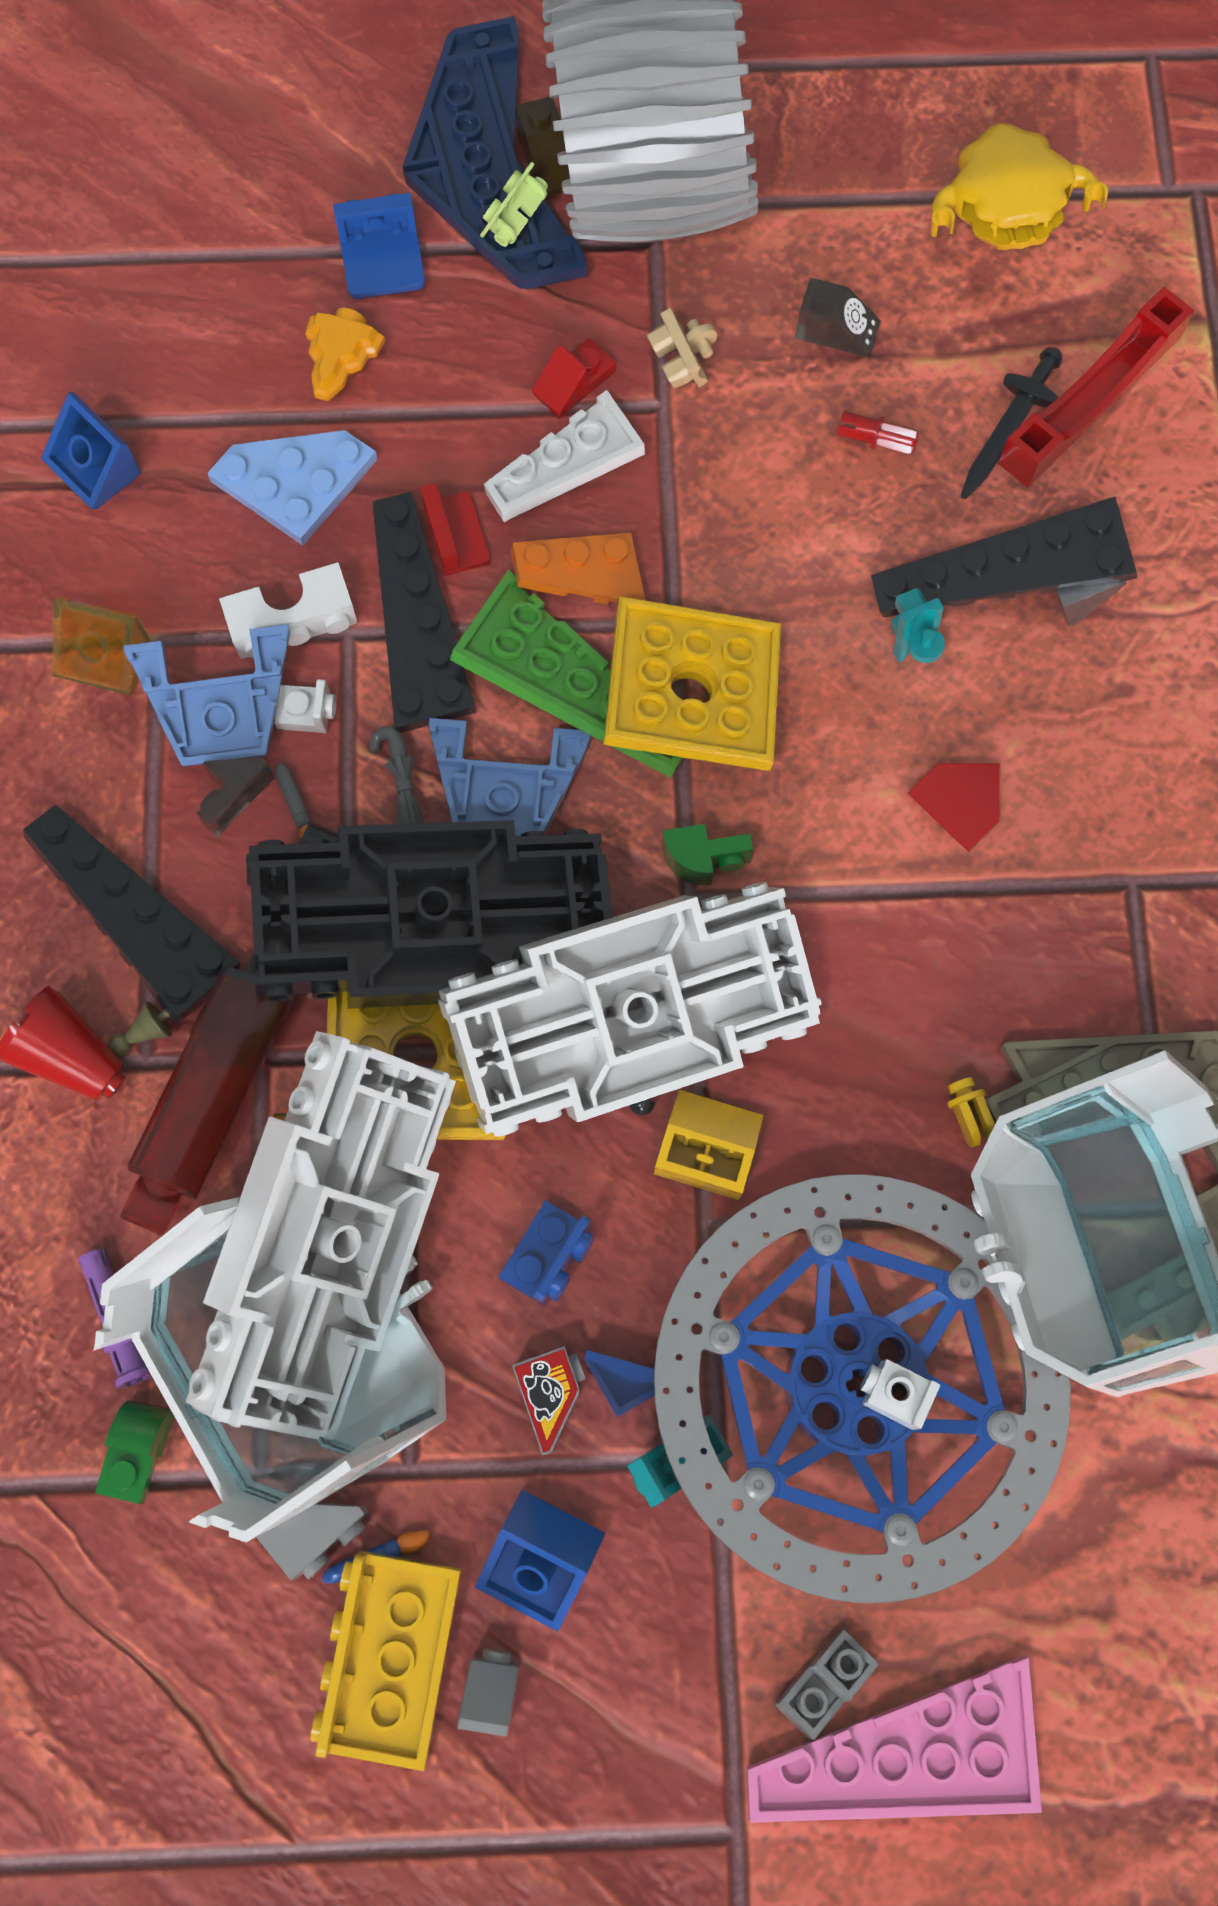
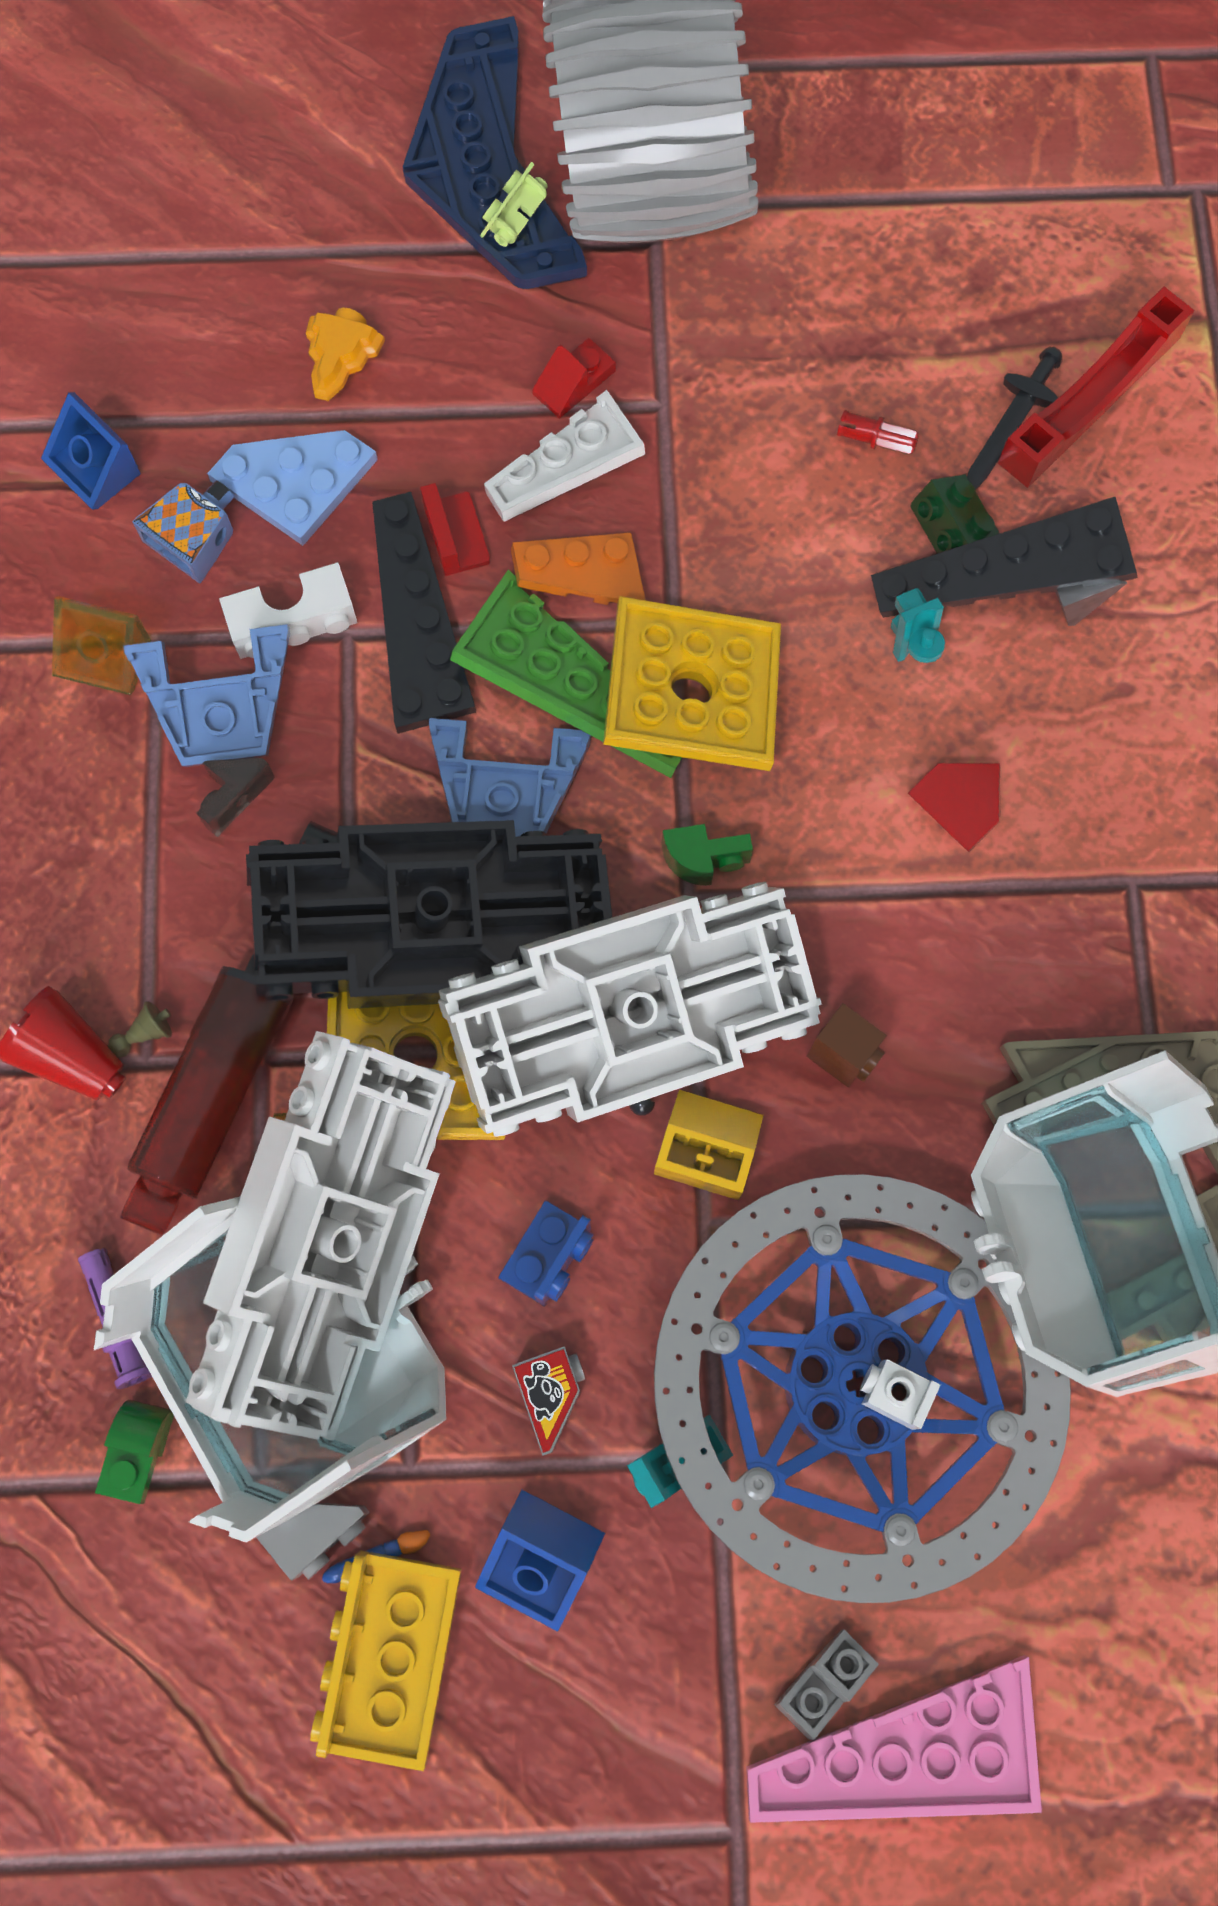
(149, 931): black wing -> none
(188, 527): none -> medium blue torso
(293, 798): dark grey piece -> none
(305, 708): white bracket -> none
(379, 245): blue bracket -> none
(401, 768): dark grey piece -> none
(489, 1693): light grey slope -> none
(541, 142): dark brown slope -> none
(621, 1382): blue slope -> none
(672, 336): tan hips -> none
(836, 319): clear smoke slope -> none
(848, 1046): none -> reddish brown brick
(952, 513): none -> dark green bracket
(961, 1105): yellow arm -> none
(1012, 189): yellow piece -> none

